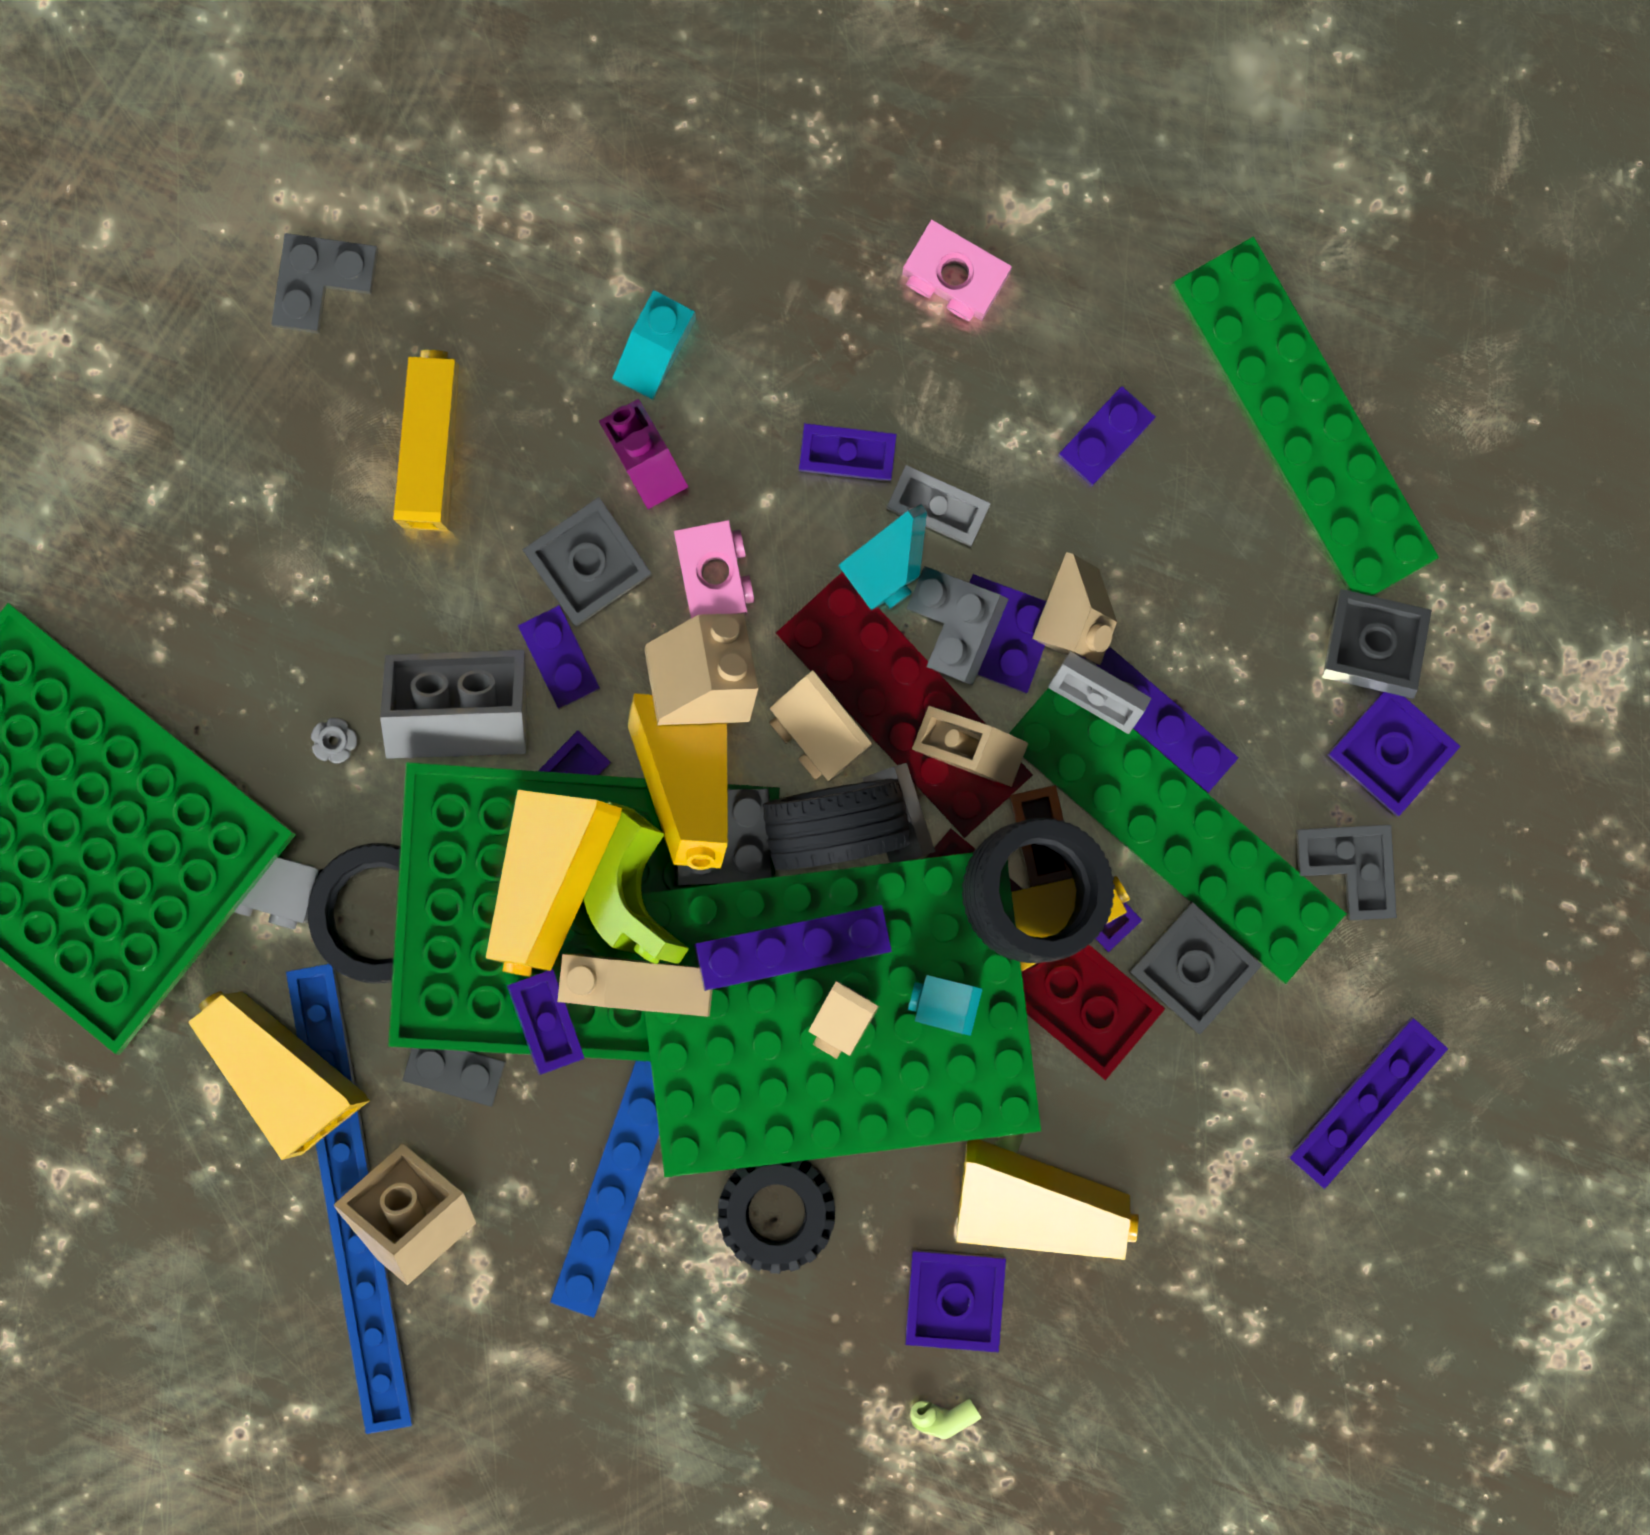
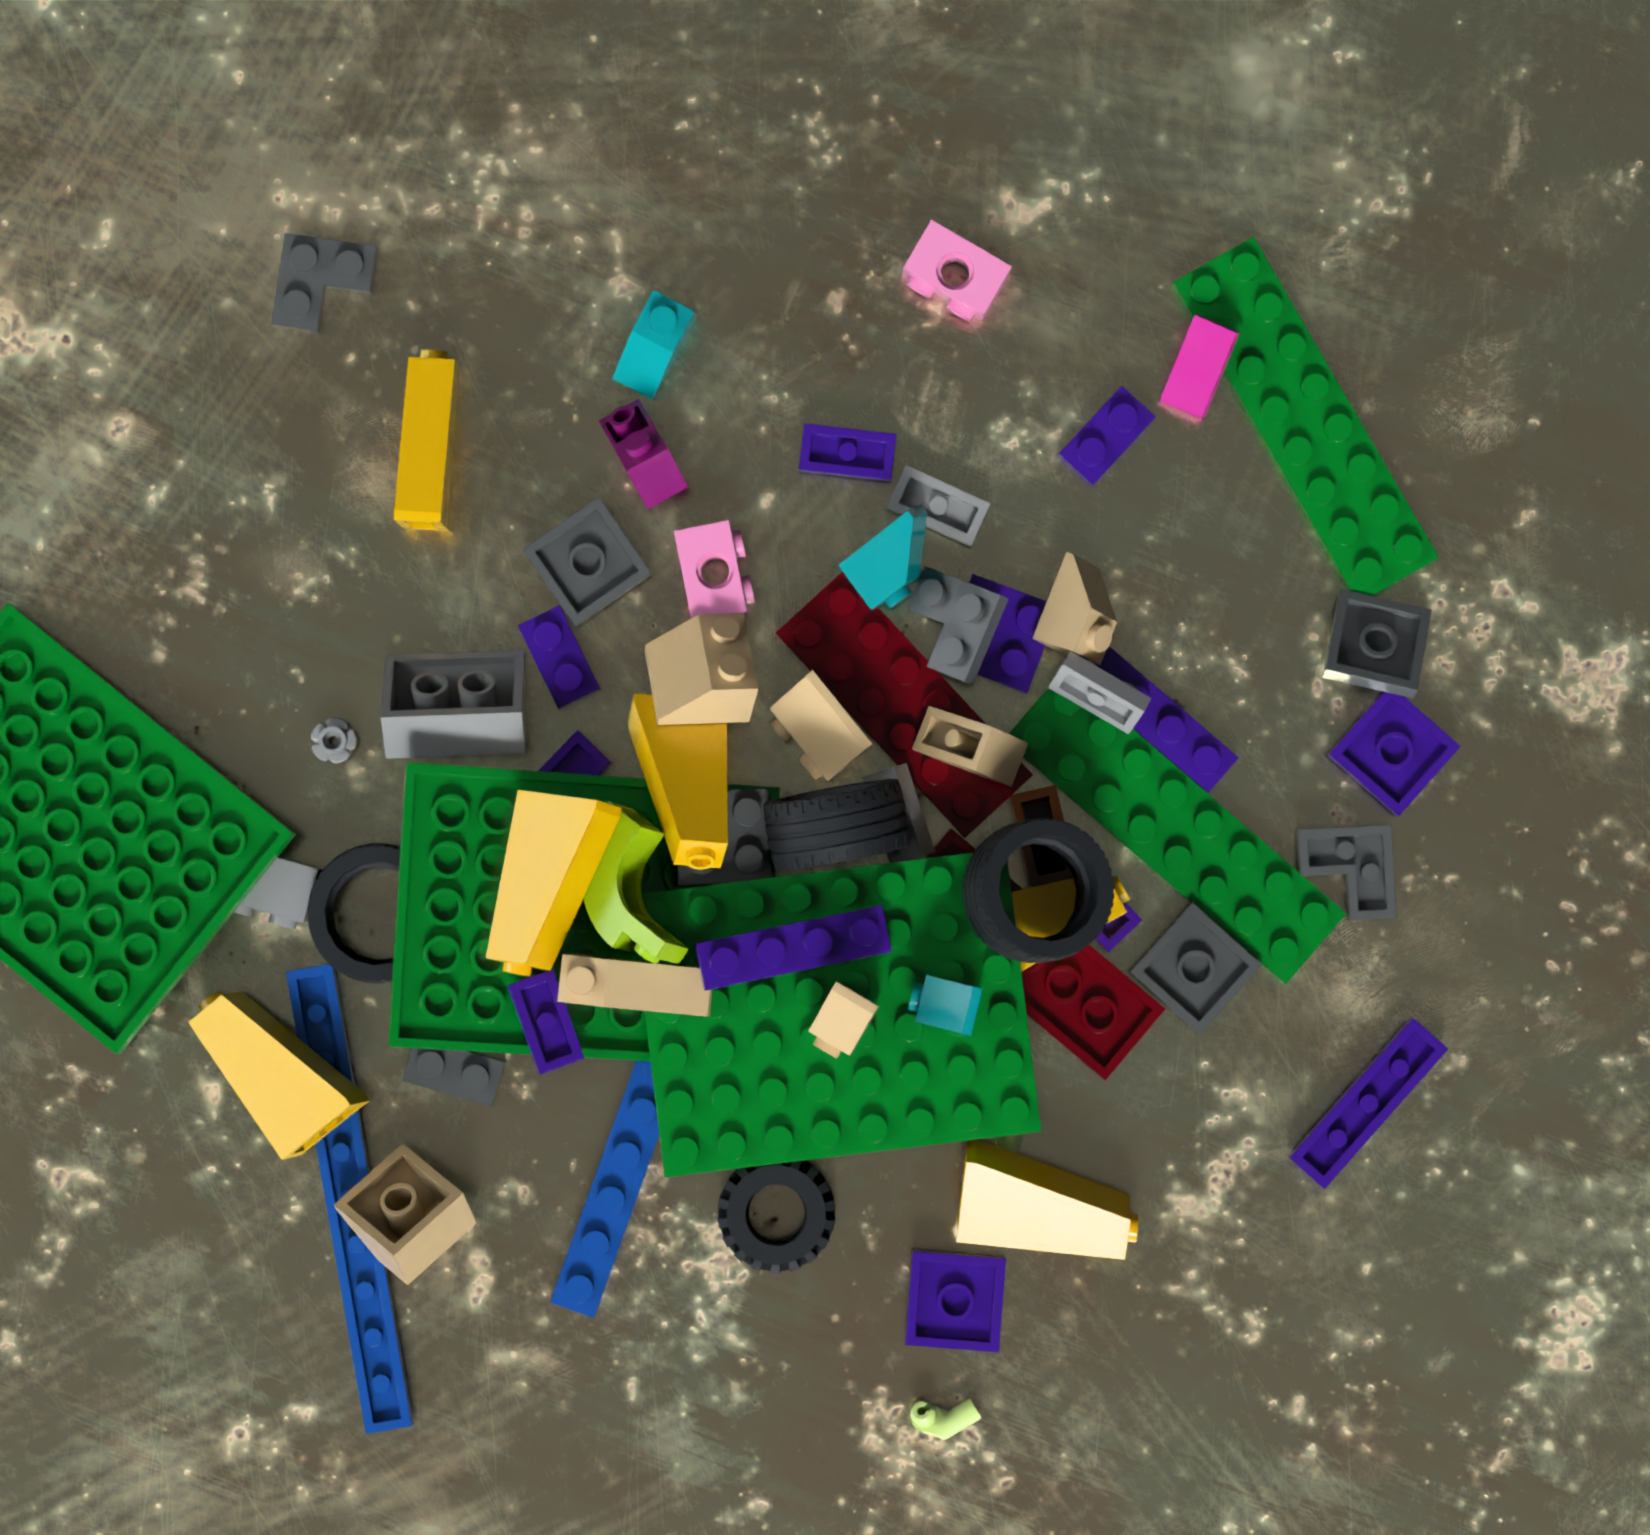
(1199, 366): none -> dark pink tile

